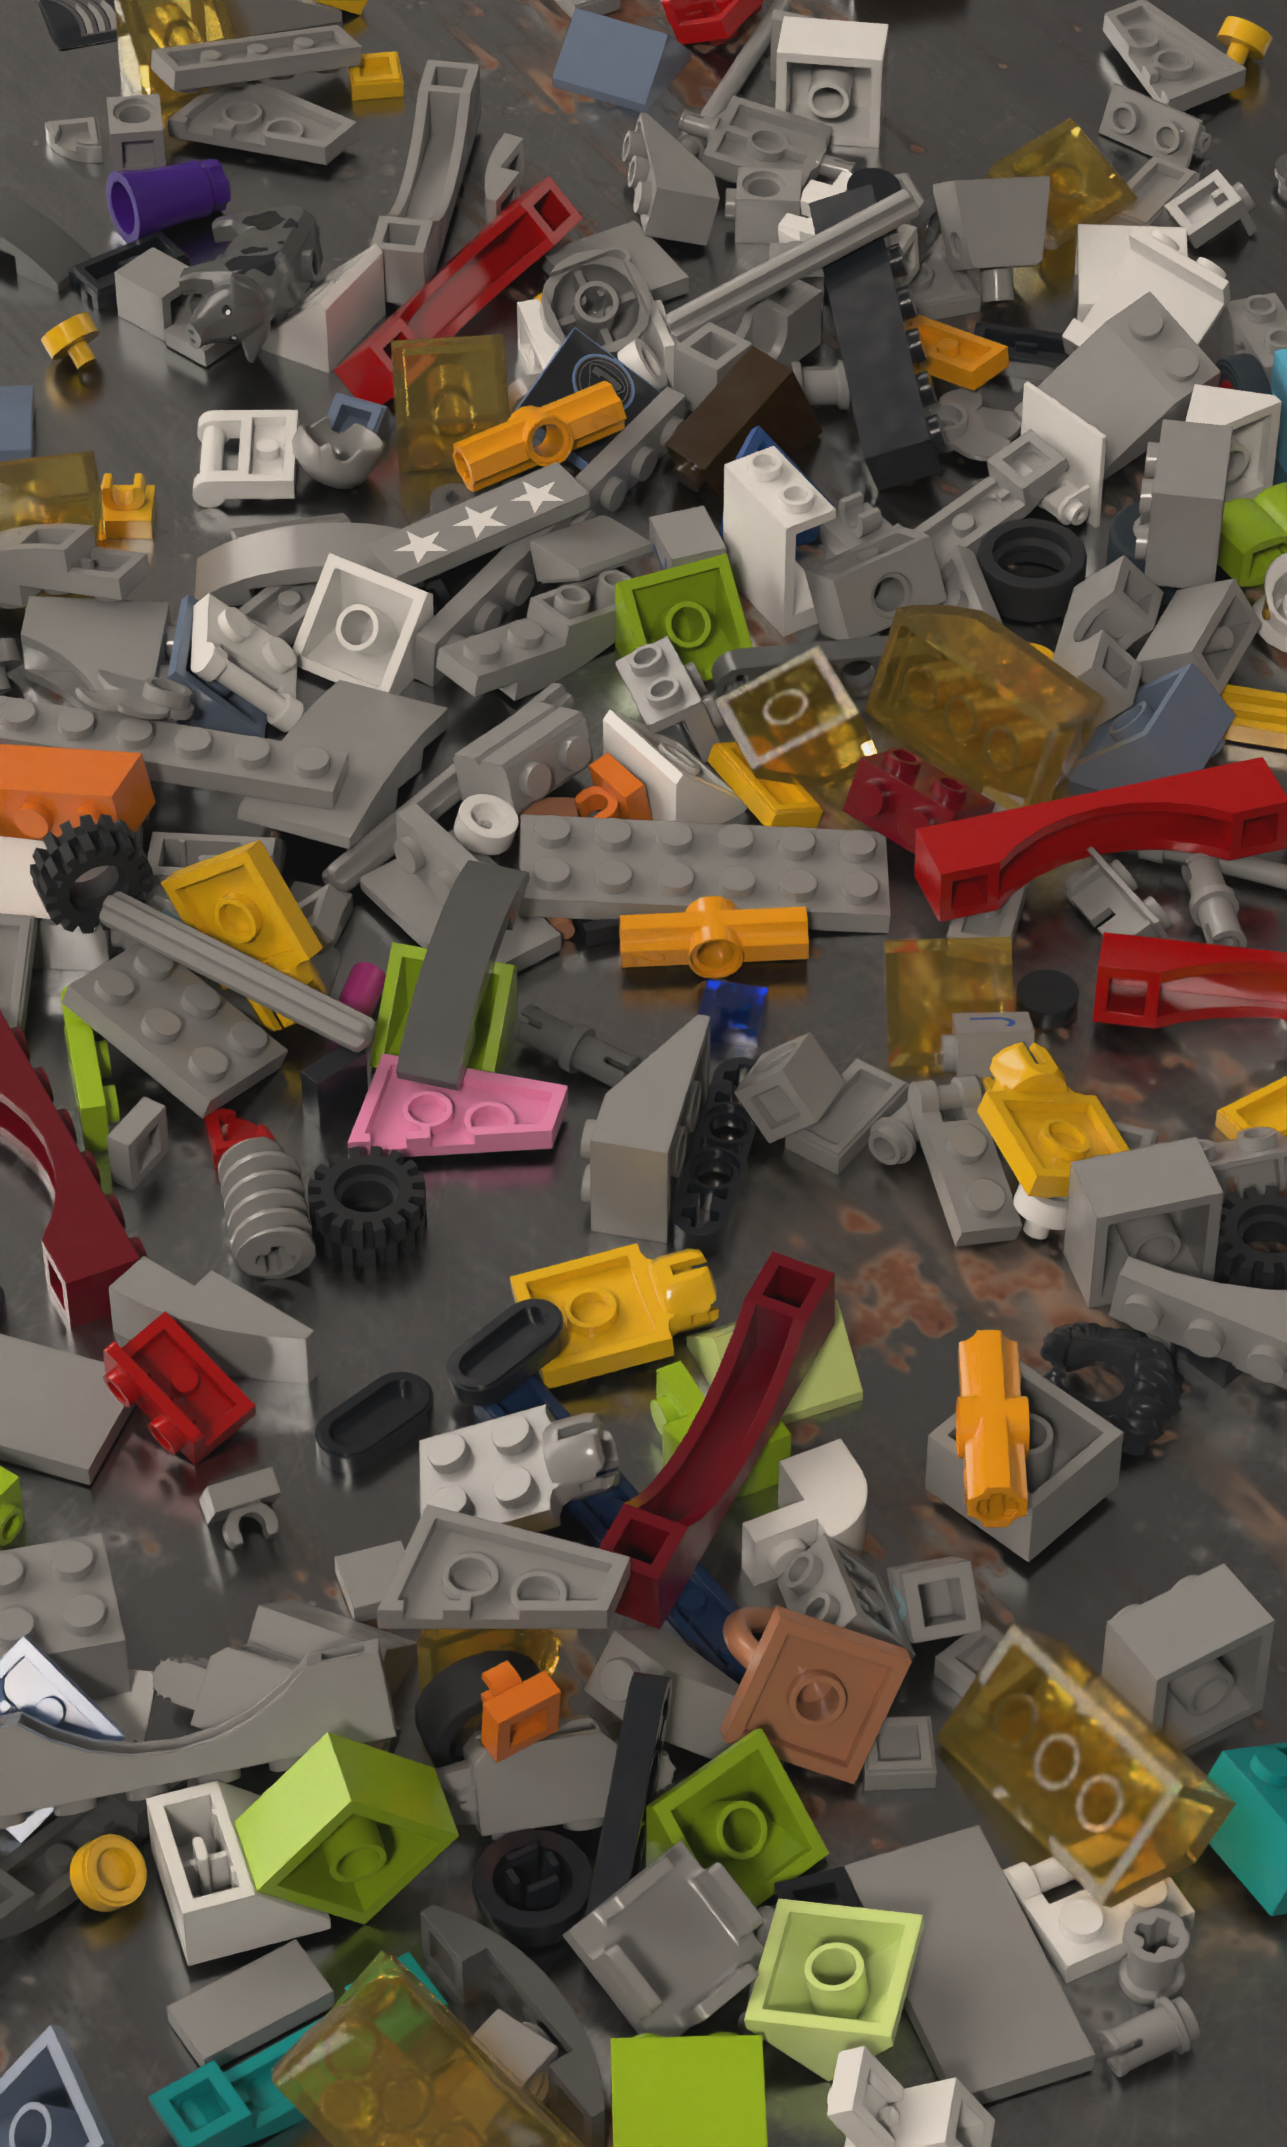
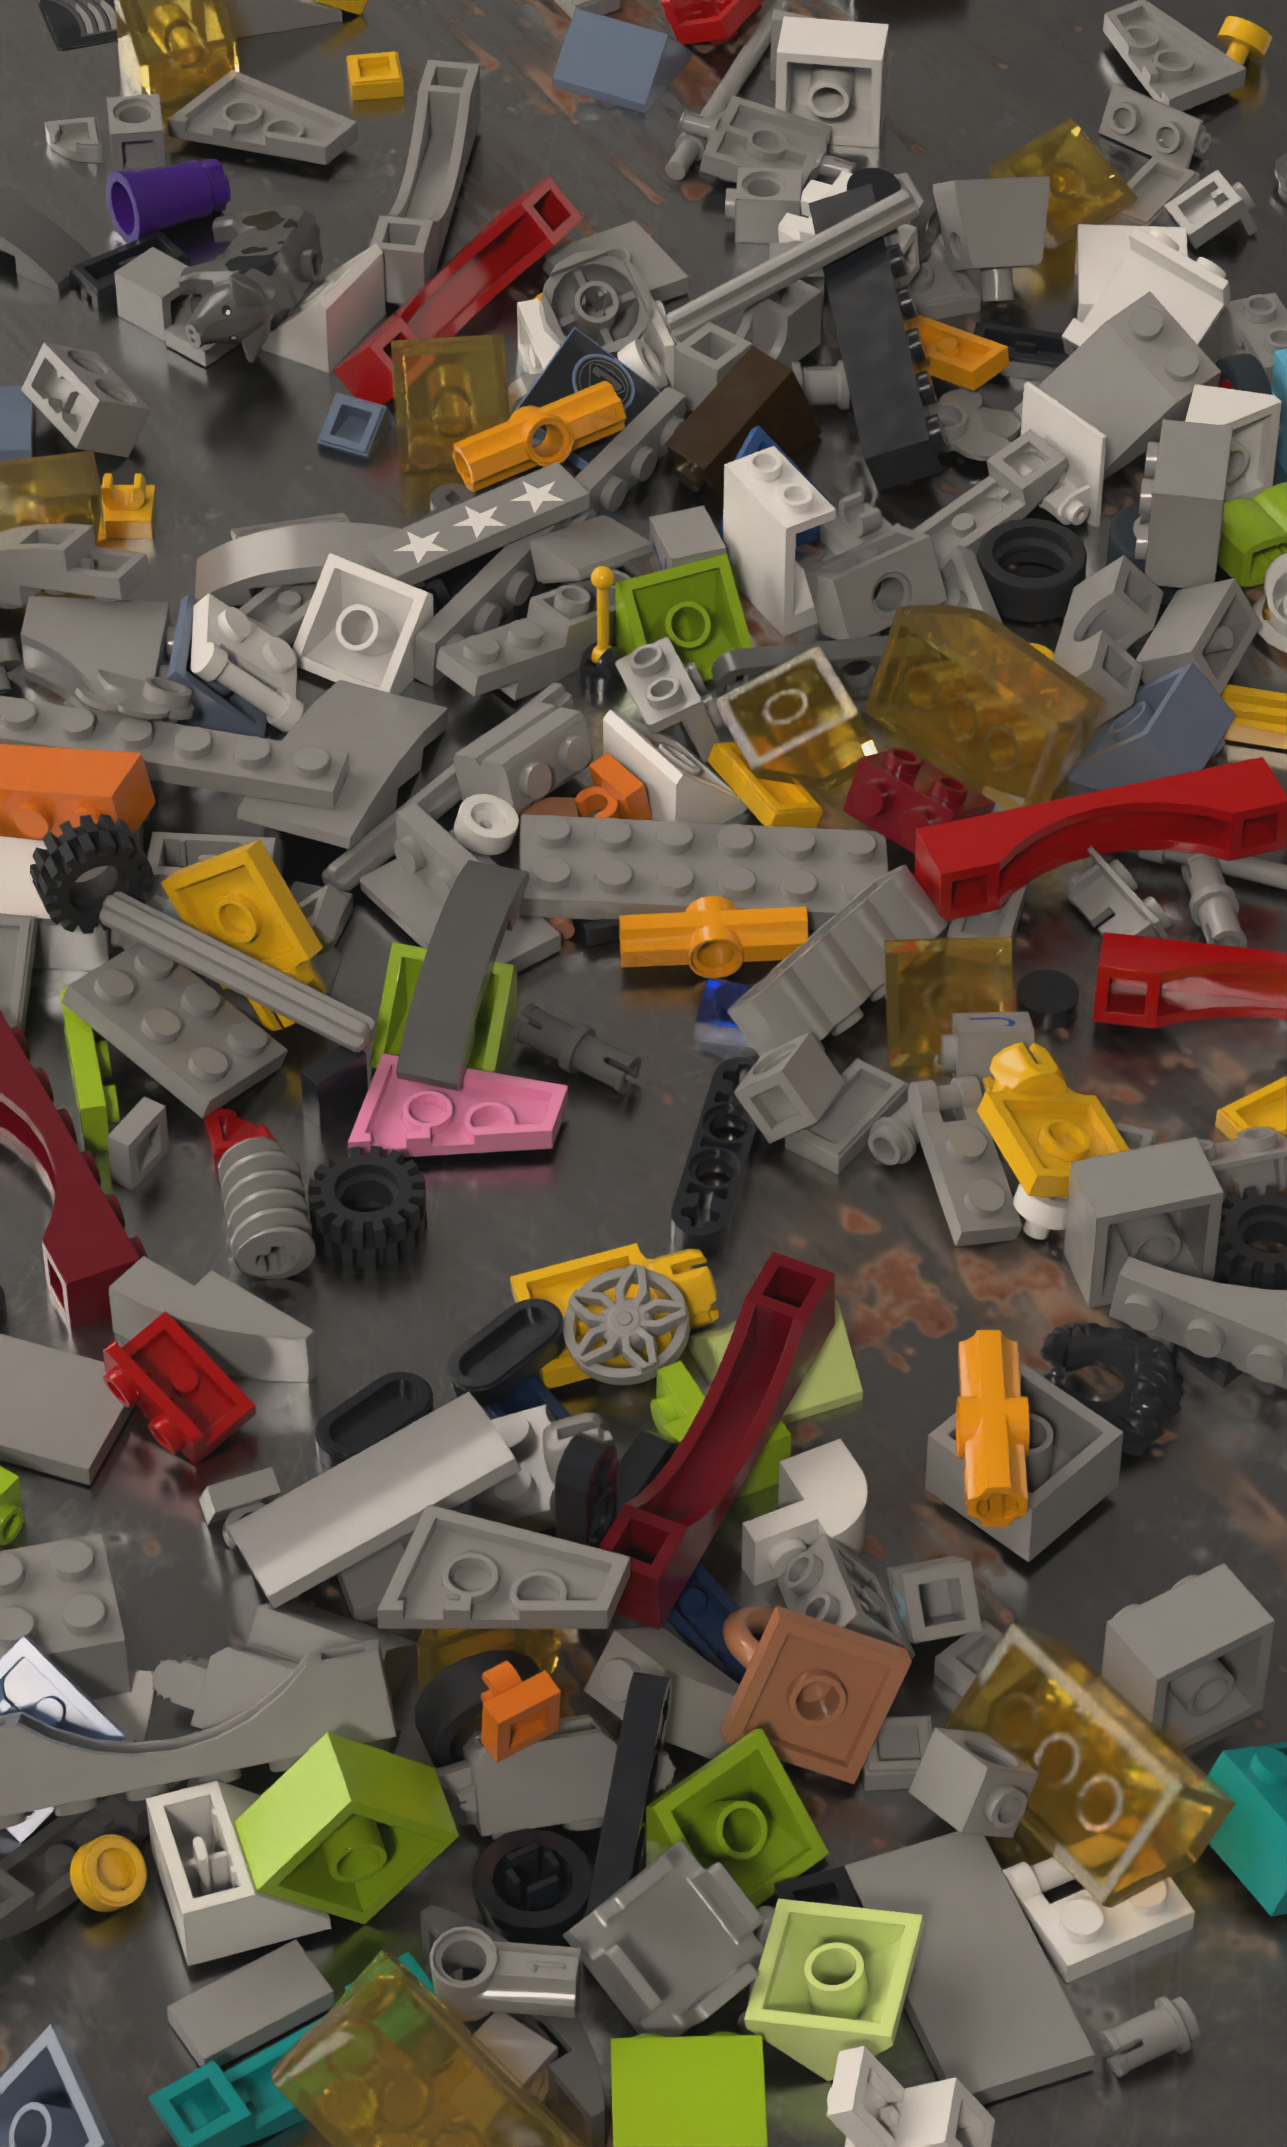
(72, 339): yellow tile -> none
(86, 400): none -> light grey brick
(255, 58): light grey plate -> none
(264, 458): white plate -> none
(335, 457): light grey hair -> none
(363, 987): dark pink piece -> none
(372, 1499): none -> light grey slope
(503, 175): light grey slope -> none
(512, 1979): none -> light grey piece
(594, 1488): none -> black beam
(598, 660): none -> hinge
(626, 1325): none -> light grey wheel
(646, 1137): light grey slope -> none
(671, 186): light grey slope -> none
(837, 966): none -> light grey brick
(973, 1783): none -> light grey brick
(1155, 1951): light grey bush -> none

